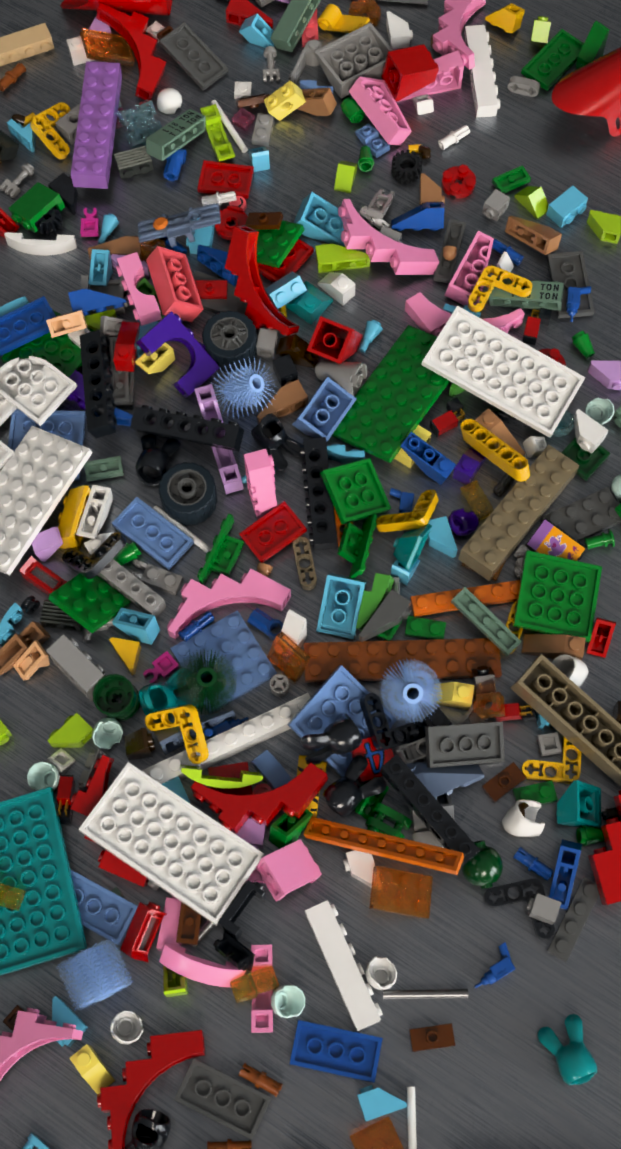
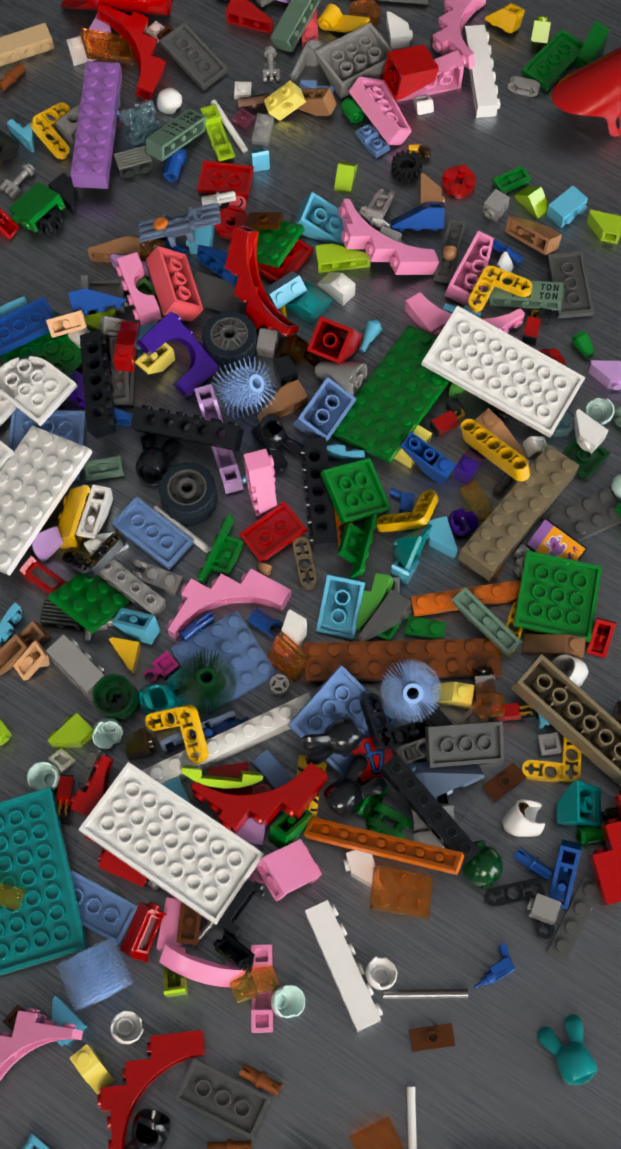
(23, 120): arm -> none
(30, 605): black bush -> none
(61, 245): white slope -> none
(90, 224): dark pink plate -> none
(100, 267): medium azure slope -> none
(108, 225): medium azure cone -> none
(127, 553): green cone -> none
(212, 289): red plate -> none
(257, 31): medium azure slope -> none
(336, 1051): blue plate -> none
(365, 159): green cone -> none
(378, 1102): medium azure slope -> none
(453, 137): white axle -> none
(540, 792): green plate -> none
(573, 299): blue piece -> none
(600, 540): green pin -> none

